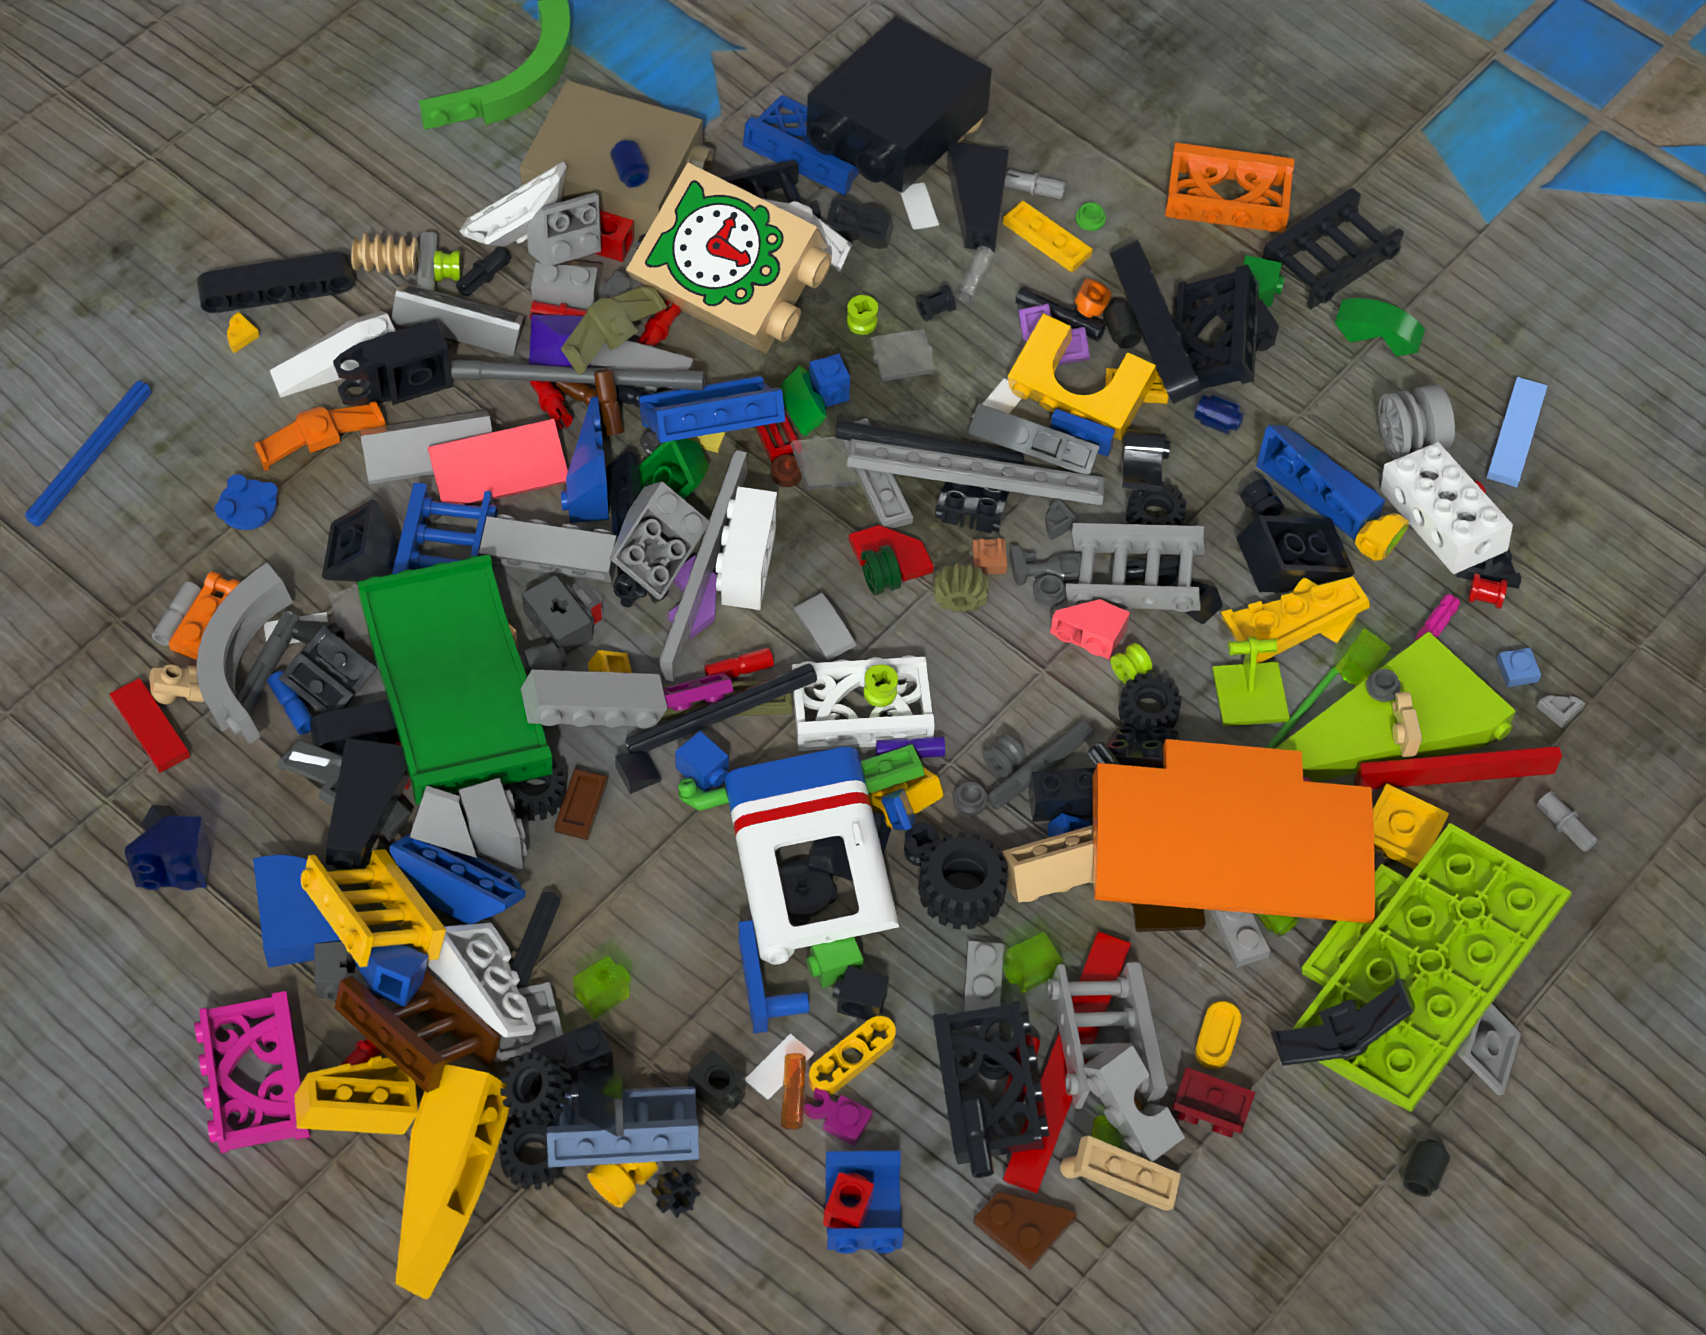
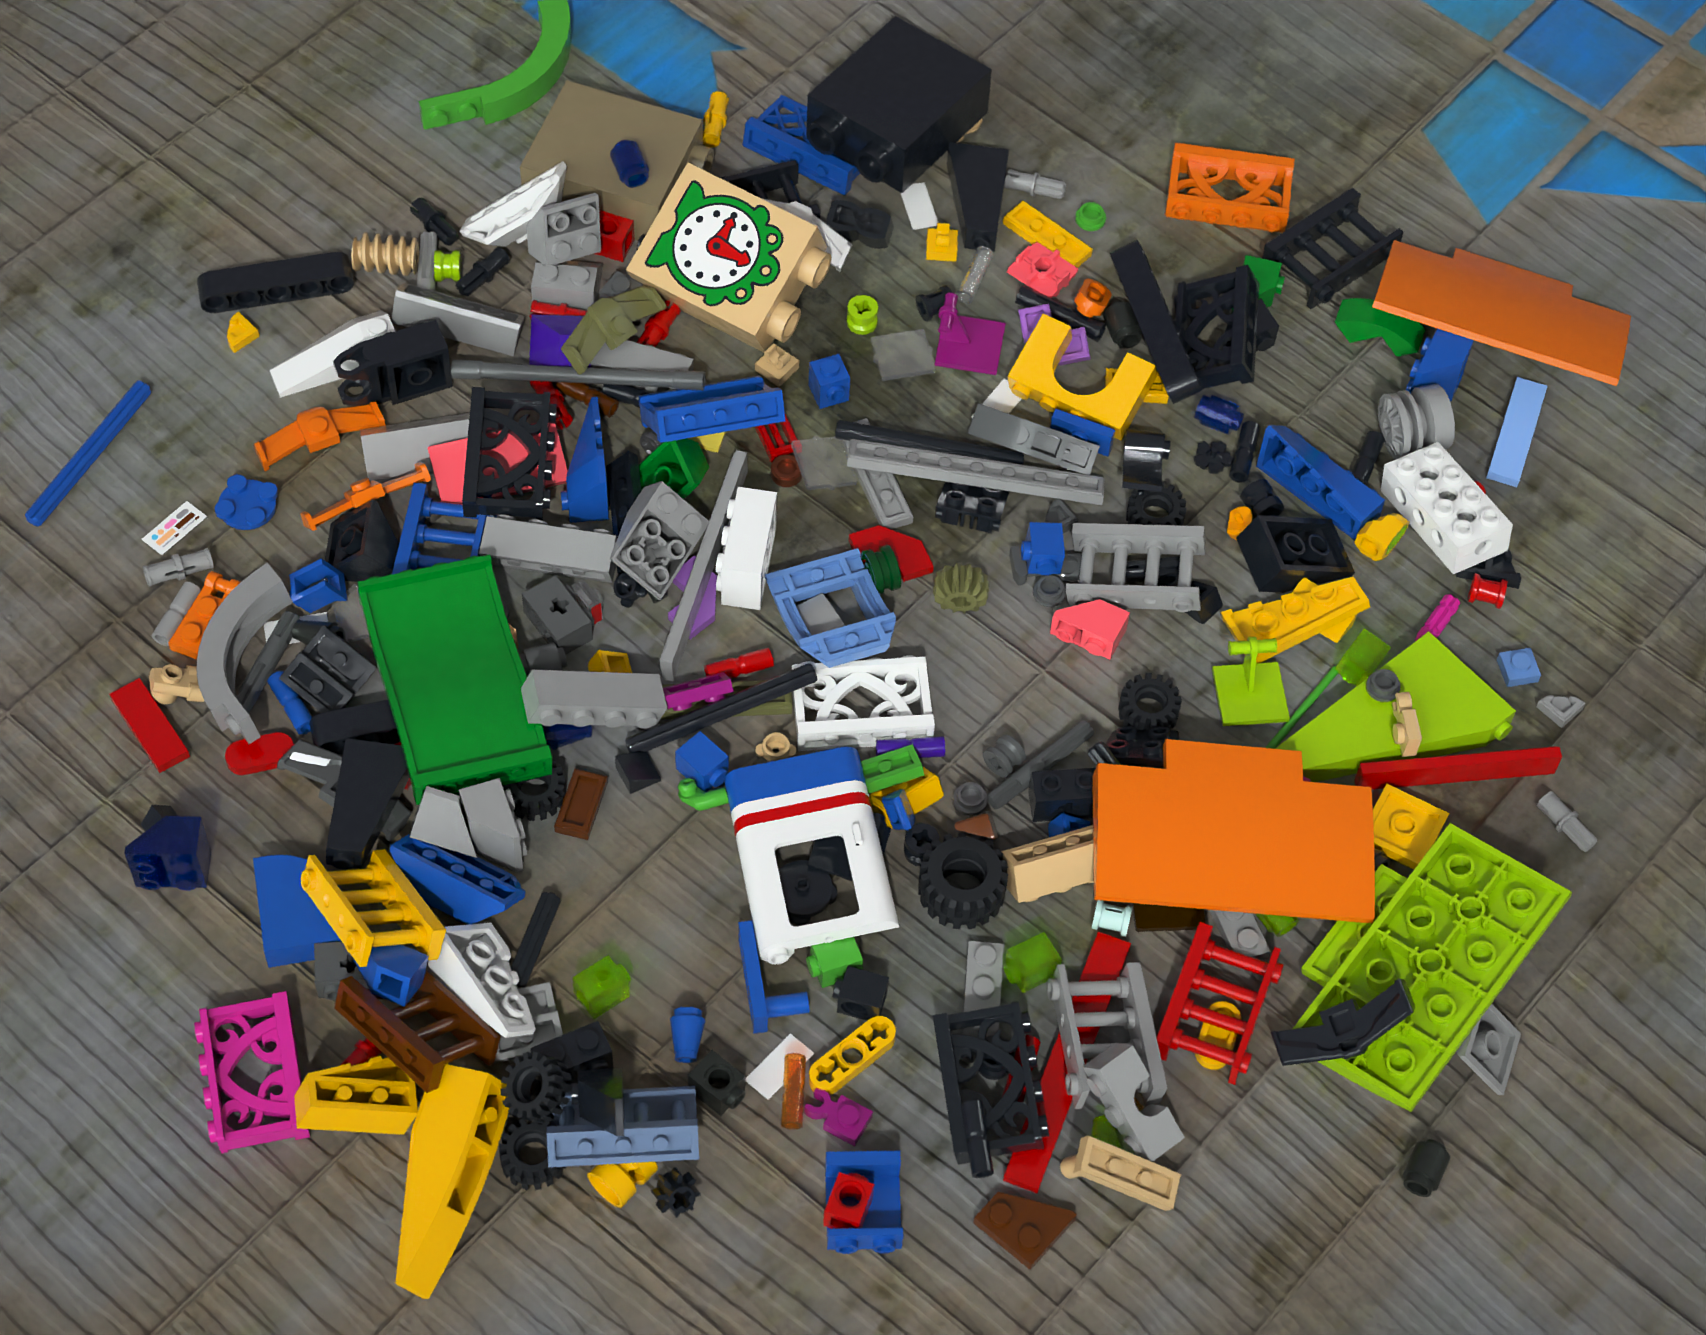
(174, 528): none -> white sticker
(178, 567): none -> light grey pin
(259, 755): none -> red tile
(317, 586): none -> blue window
(364, 491): none -> orange plate
(434, 221): none -> black axle
(483, 420): none -> black fence
(565, 734): none -> clear blue cone
(608, 398): reddish brown piece -> none
(687, 1032): none -> blue cone
(715, 119): none -> yellow pin
(775, 741): none -> tan plate
(776, 365): none -> tan tile
(802, 402): green slope -> none
(826, 576): none -> medium blue wedge
(882, 694): lime wheel -> none
(942, 243): none -> yellow tile
(968, 341): none -> magenta plate
(979, 825): none -> reddish brown slope
(990, 556): nougat tile -> none
(1043, 548): none -> blue brick
(1054, 270): none -> coral piece
(1112, 917): none -> light aqua bush
(1131, 663): lime wheel -> none
(1195, 978): none -> red fence
(1213, 457): none -> black plant
(1213, 1101): dark red bracket -> none
(1238, 520): none -> light orange piece
(1244, 454): none -> black piece
(1368, 456): none -> black piece
(1442, 362): none -> blue slope
(1504, 309): none -> orange slope

